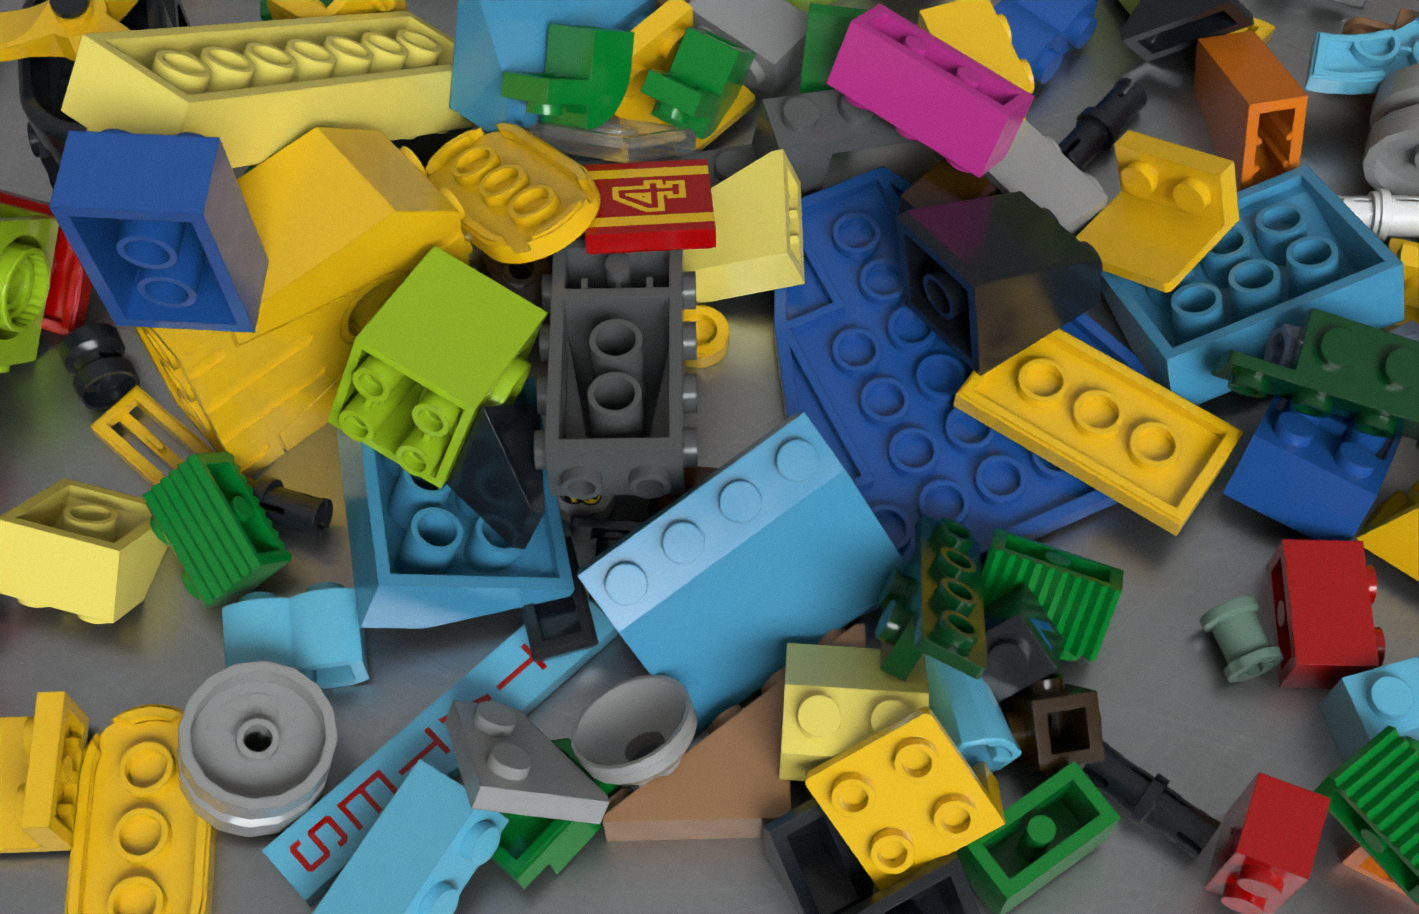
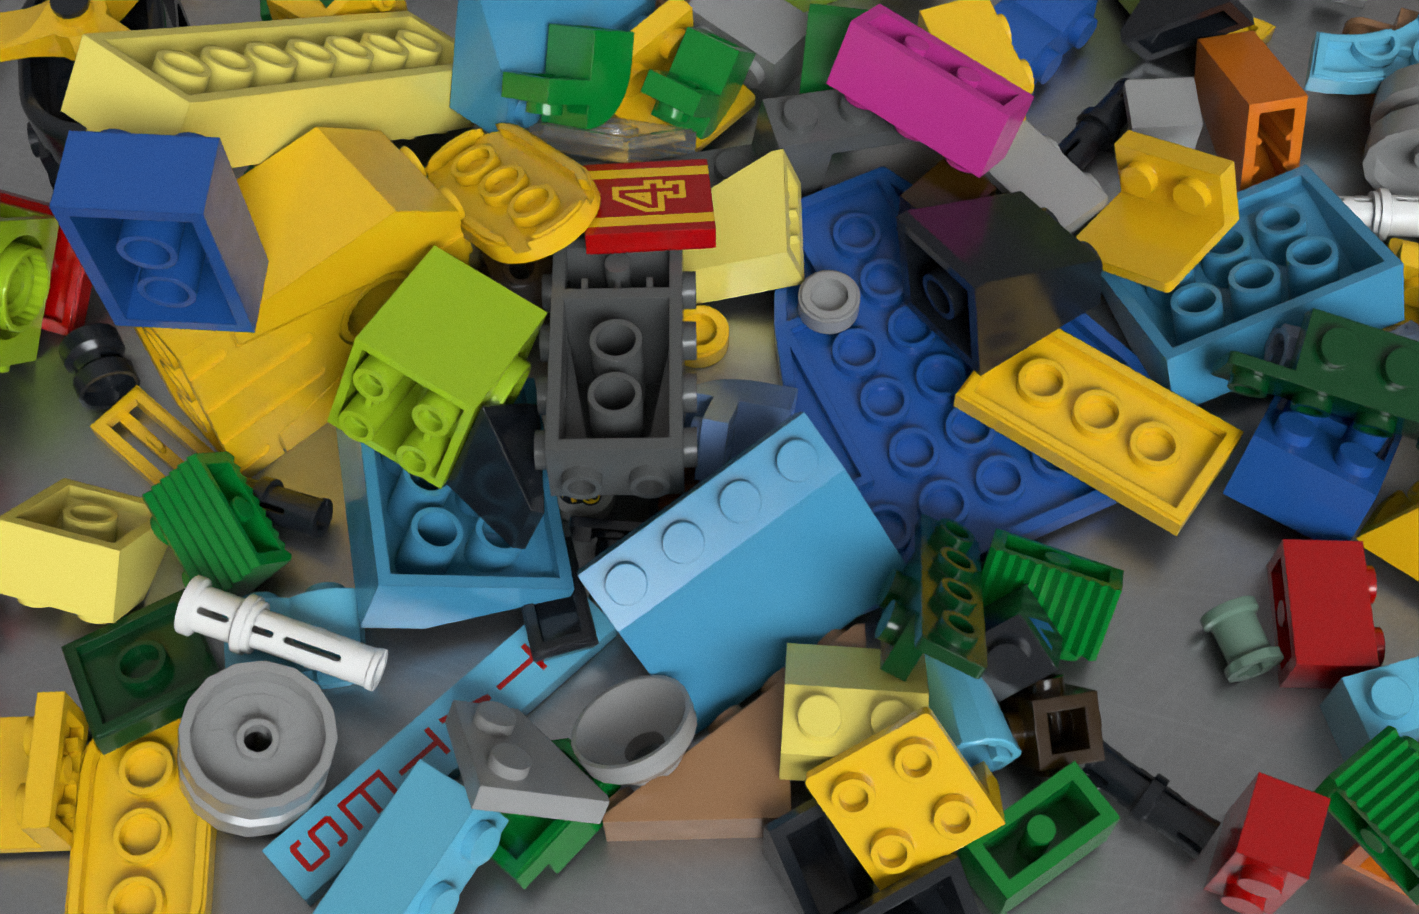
(137, 673): none -> dark green tile
(247, 627): none -> white pin
(735, 416): none -> medium blue brick
(828, 301): none -> light grey tile
(1164, 109): none -> light grey panel

